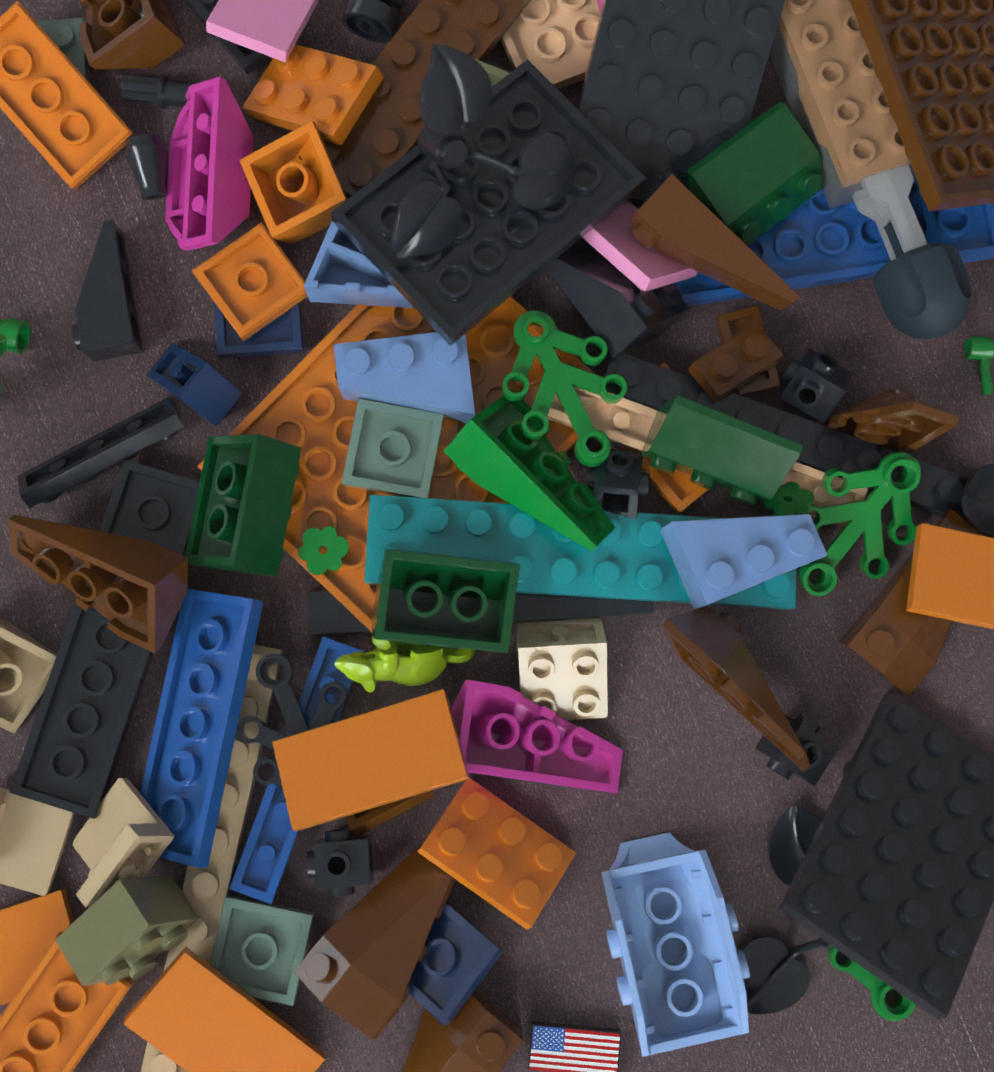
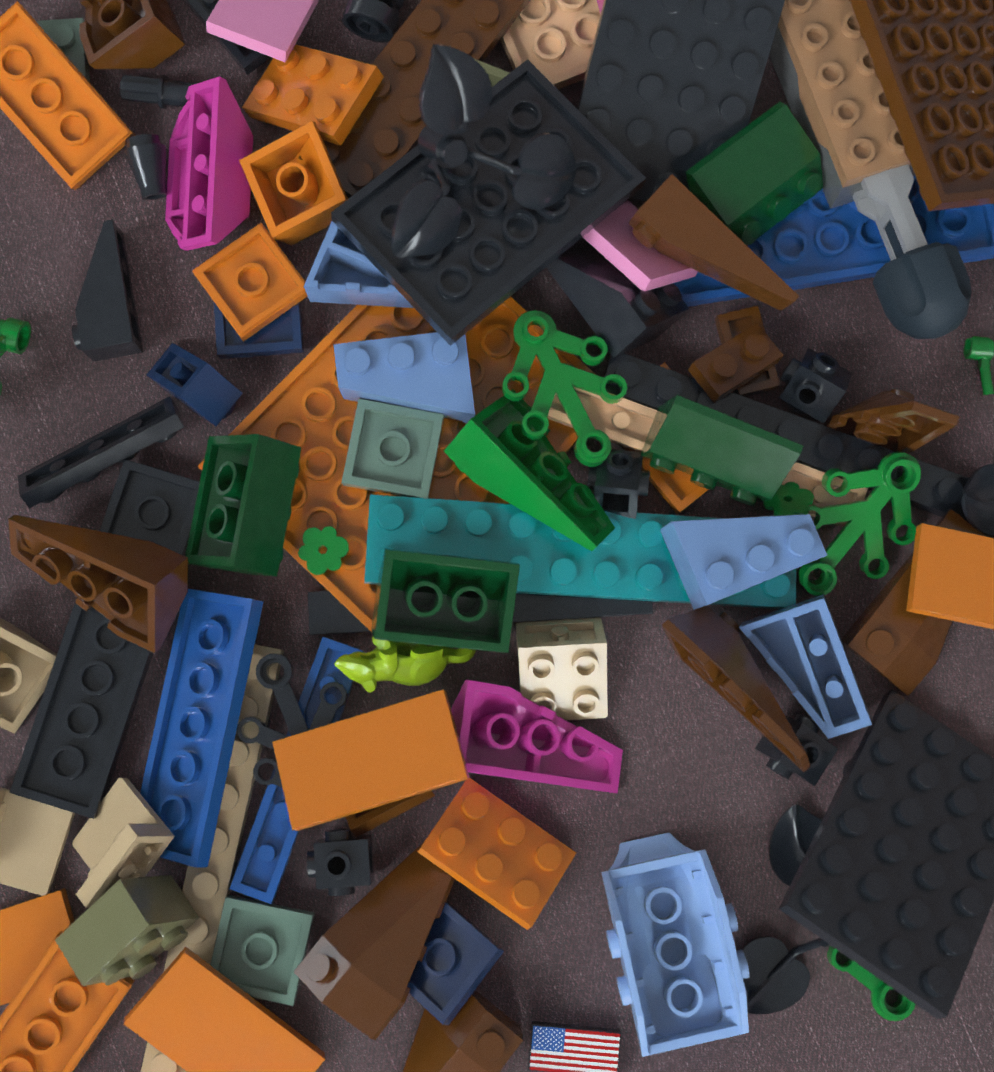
(812, 662): none -> medium blue wedge

